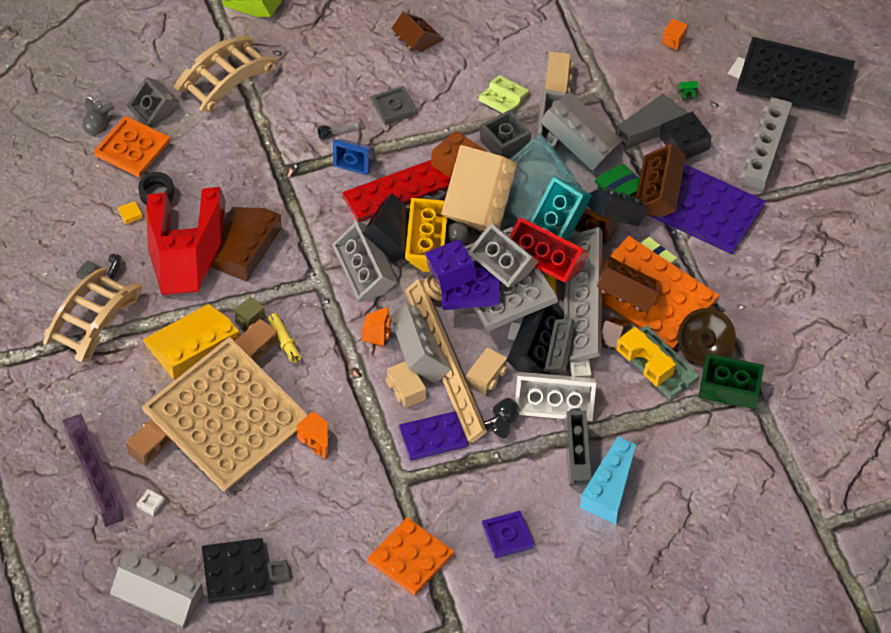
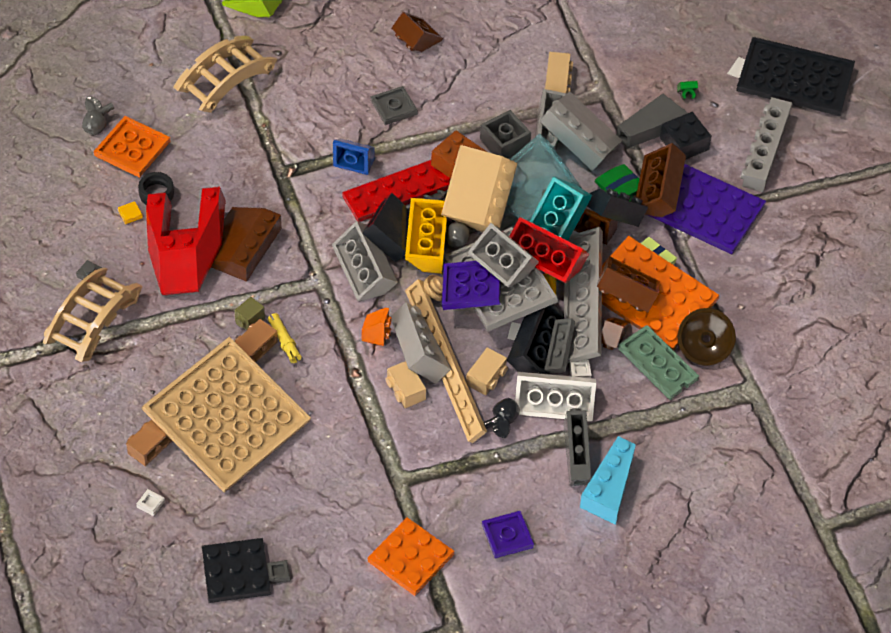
(93, 470): clear purple brick -> none
(115, 261): black arm -> none
(152, 102): flat silver slope -> none
(156, 589): slope -> none
(190, 339): yellow slope -> none
(314, 432): orange slope -> none
(325, 131): hinge -> none
(432, 435): dark purple plate -> none
(451, 265): dark purple brick -> none
(503, 94): yellowish green slope -> none
(635, 345): yellow arch -> none
(674, 34): orange brick -> none
(731, 381): dark green brick -> none

